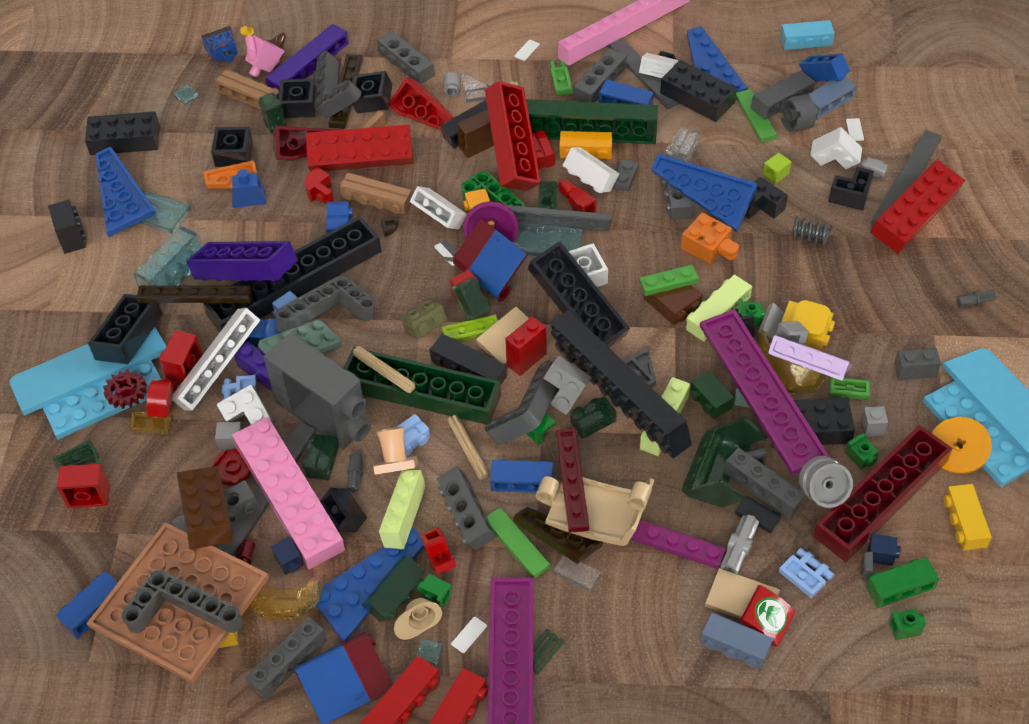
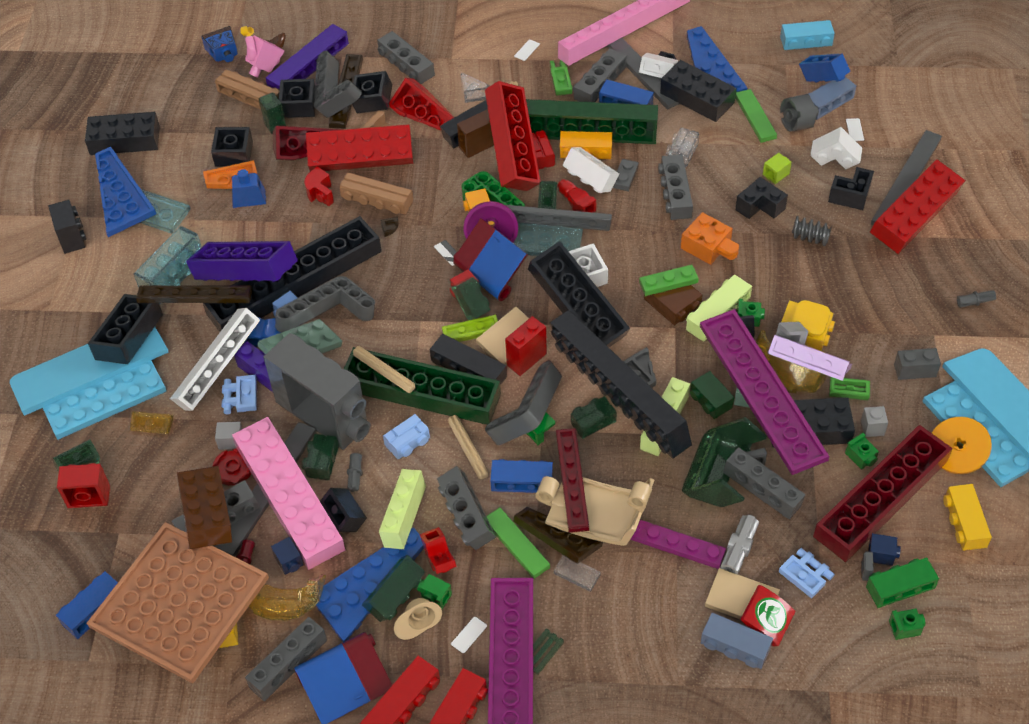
(125, 389): dark red gear -> none
(159, 397): red brick -> none
(180, 356): red brick -> none
(186, 94): clear light blue tile -> none
(188, 593): dark grey beam -> none
(246, 403): white brick -> none
(338, 214): blue brick -> none
(393, 452): light nougat plant -> none
(423, 318): olive brick -> none
(430, 651): clear light blue tile -> none
(438, 207): white brick -> none
(451, 84): light grey brick -> none
(570, 382): light grey brick -> none
(714, 191): blue wing -> none
(767, 518): black tile -> none
(769, 100): dark grey brick -> none
(771, 321): light grey tile -> none
(826, 481): light grey wheel -> none
(875, 165): light grey brick -> none

